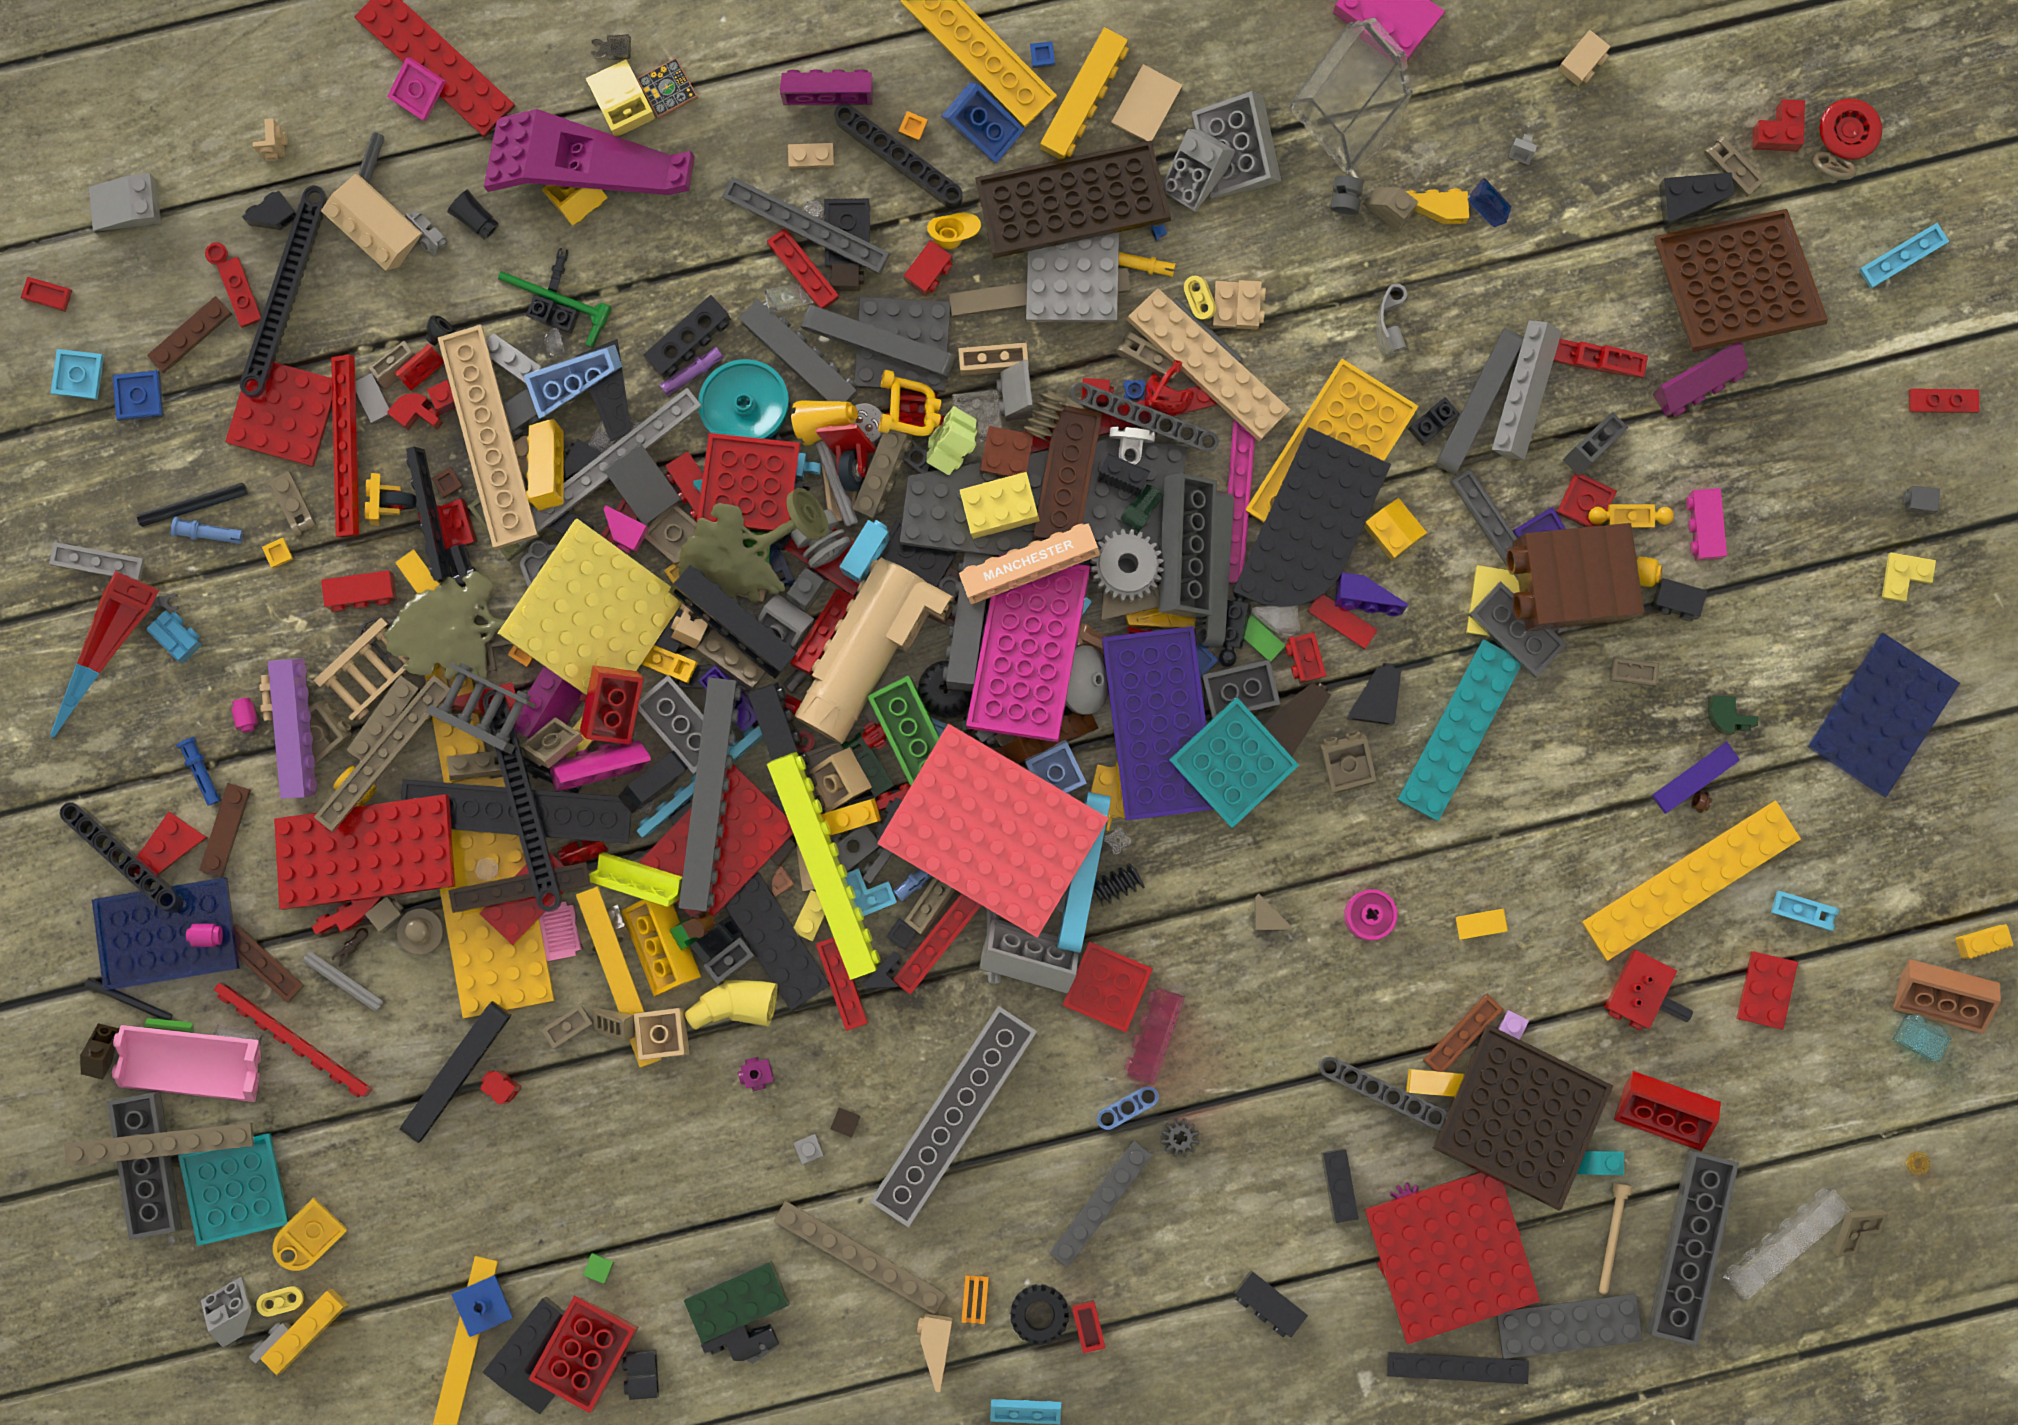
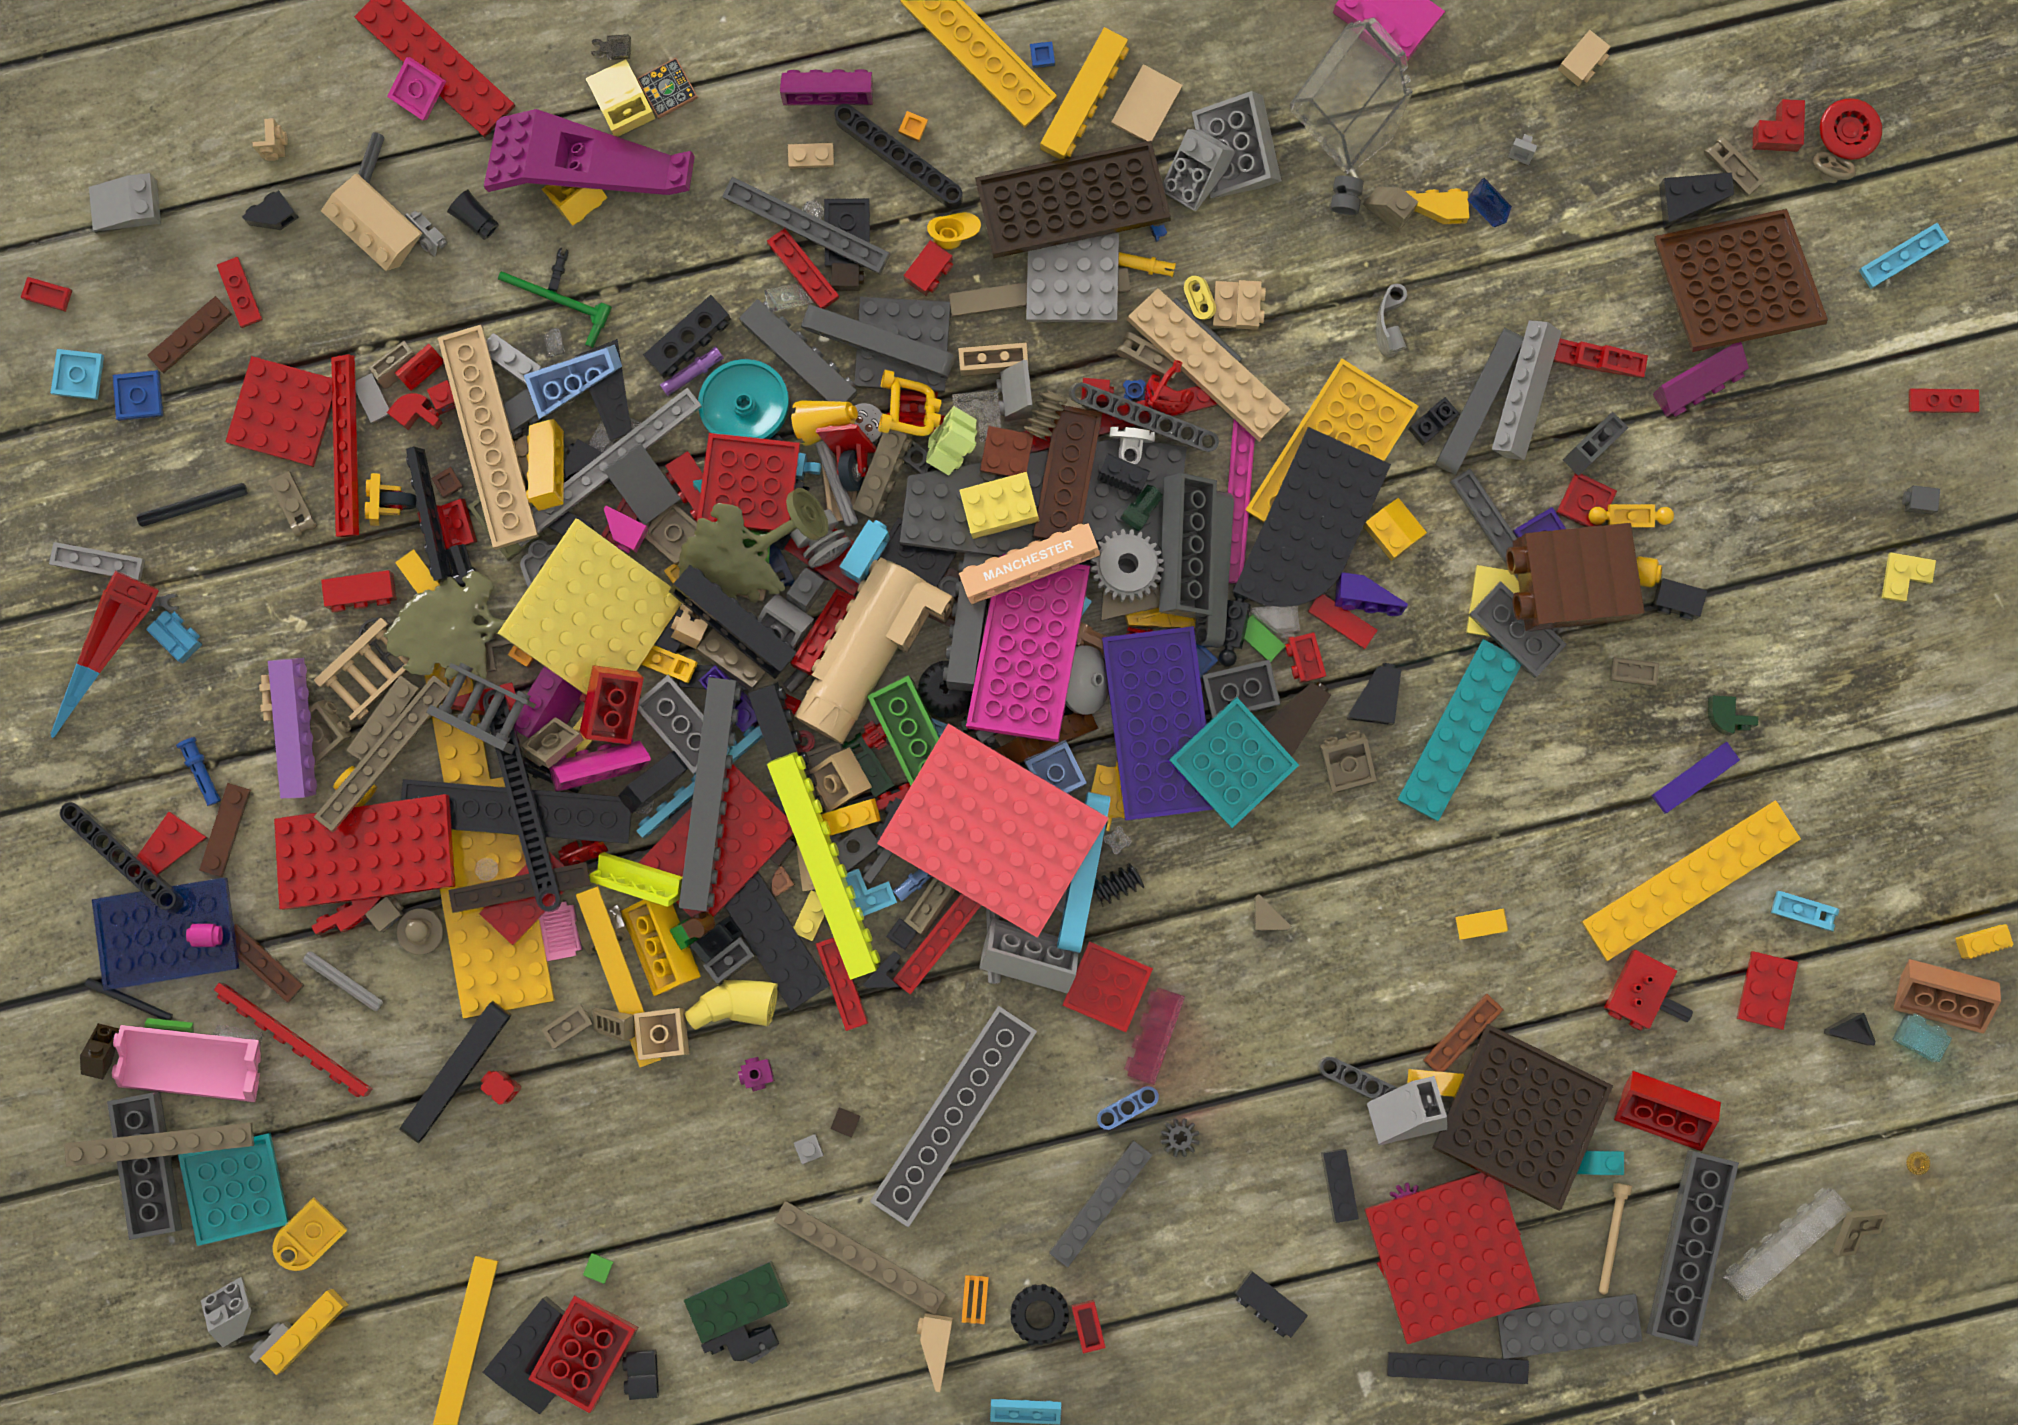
(197, 530): medium blue pin -> none
(216, 253): red plate -> none
(244, 715): dark pink brick -> none
(277, 553): yellow plate -> none
(281, 1301): light yellow plate -> none
(283, 292): black gear -> none
(350, 946): dark brown piece -> none
(436, 328): black brick -> none
(473, 765): dark tan plate -> none
(482, 1305): blue tile -> none
(552, 314): black slope -> none
(983, 122): blue slope -> none
(1384, 915): dark pink wheel -> none
(1408, 1112): none -> light grey slope
(1513, 1024): lavender plate -> none
(1701, 801): reddish brown plate -> none
(1706, 524): dark pink brick -> none
(1853, 1028): none -> black slope
(1883, 714): clear blue plate -> none

